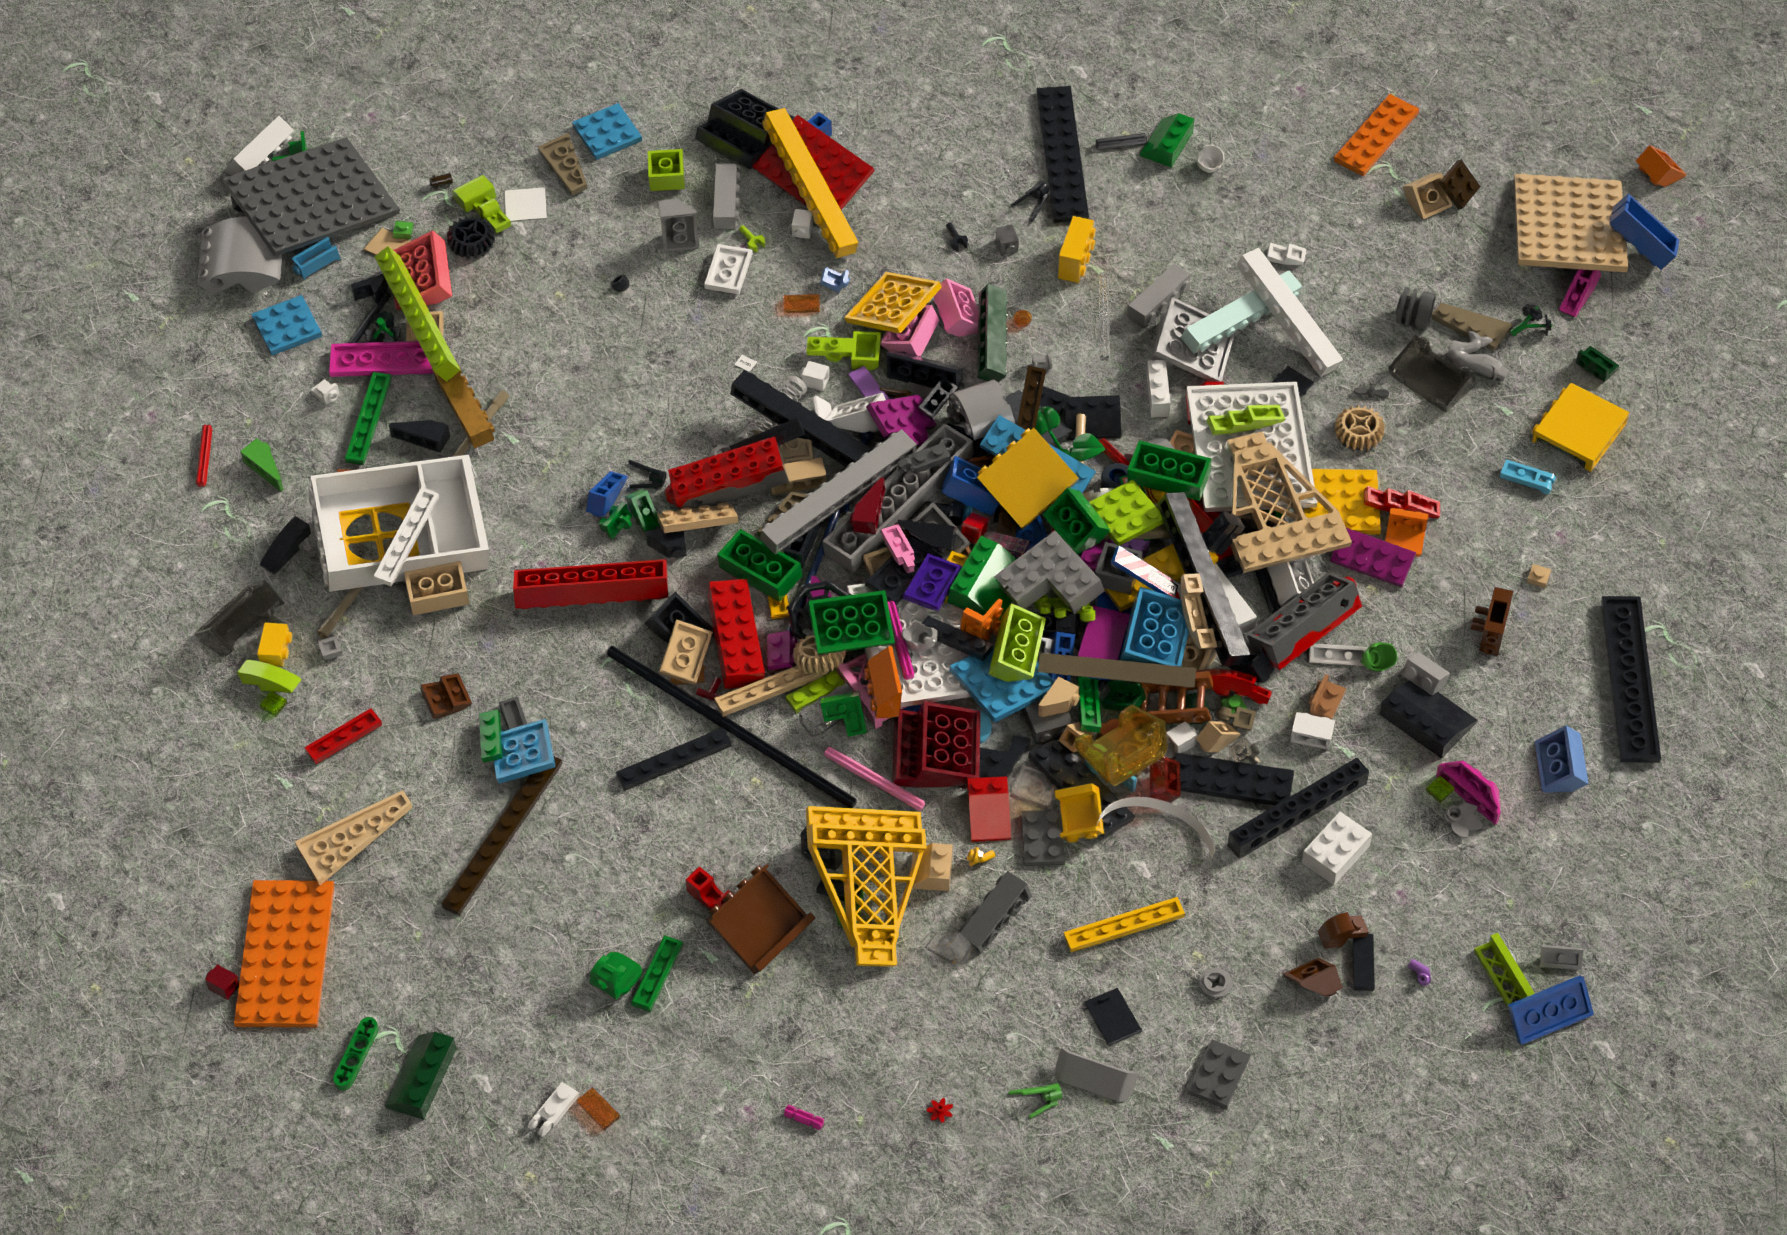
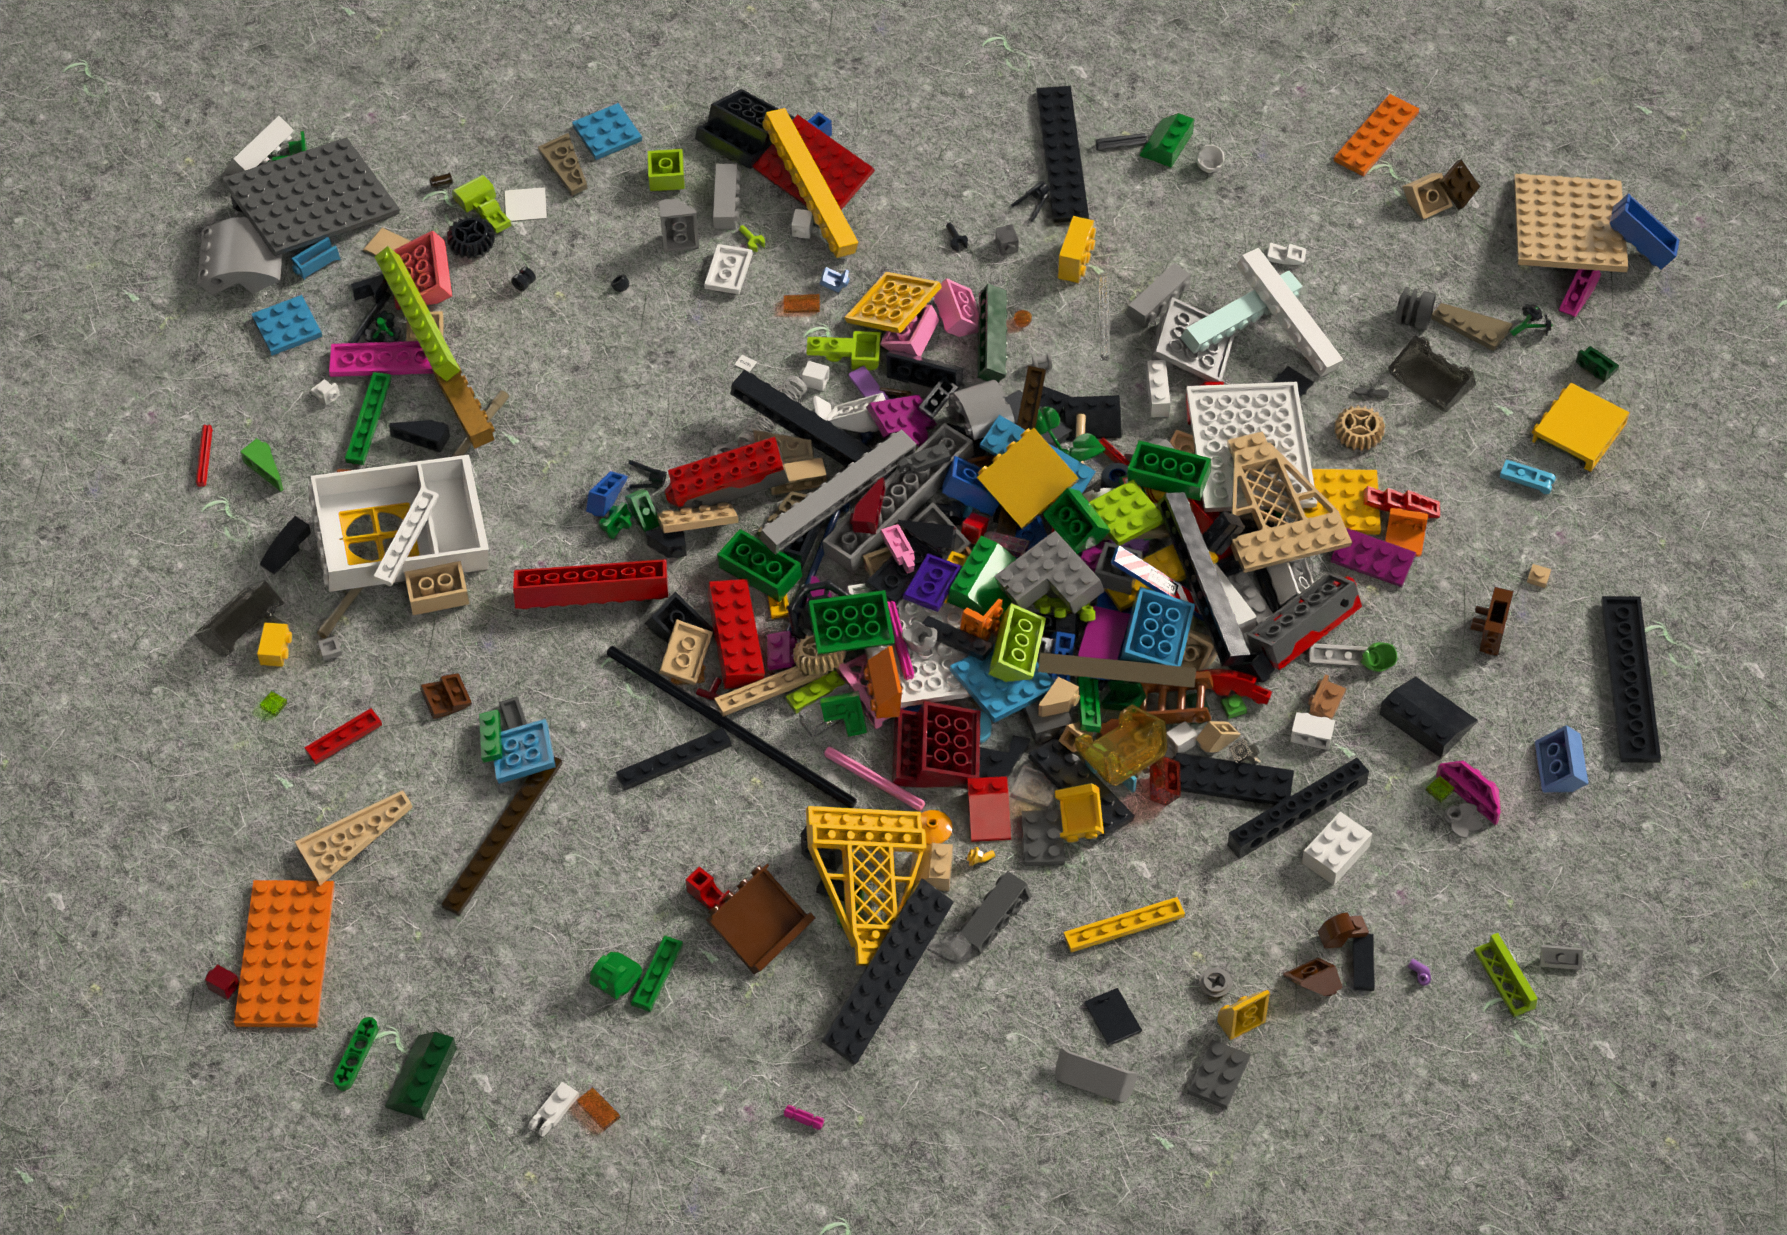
(268, 677): lime slope -> none
(403, 230): bright green plate -> none
(521, 280): none -> black wheel
(783, 433): black plate -> none
(887, 971): none -> black plate
(940, 831): none -> light orange dish
(940, 1109): red plant -> none
(1049, 1093): bright green plant -> none
(1167, 807): white sticker -> none
(1194, 613): tan slope -> none
(1242, 717): dark tan plate -> none
(1244, 1014): none -> yellow slope
(1246, 420): lime slope -> none
(1251, 596): none -> light grey plate
(1425, 673): light grey brick -> none
(1479, 363): light grey piece -> none
(1550, 1009): blue plate -> none
(1659, 167): orange slope -> none

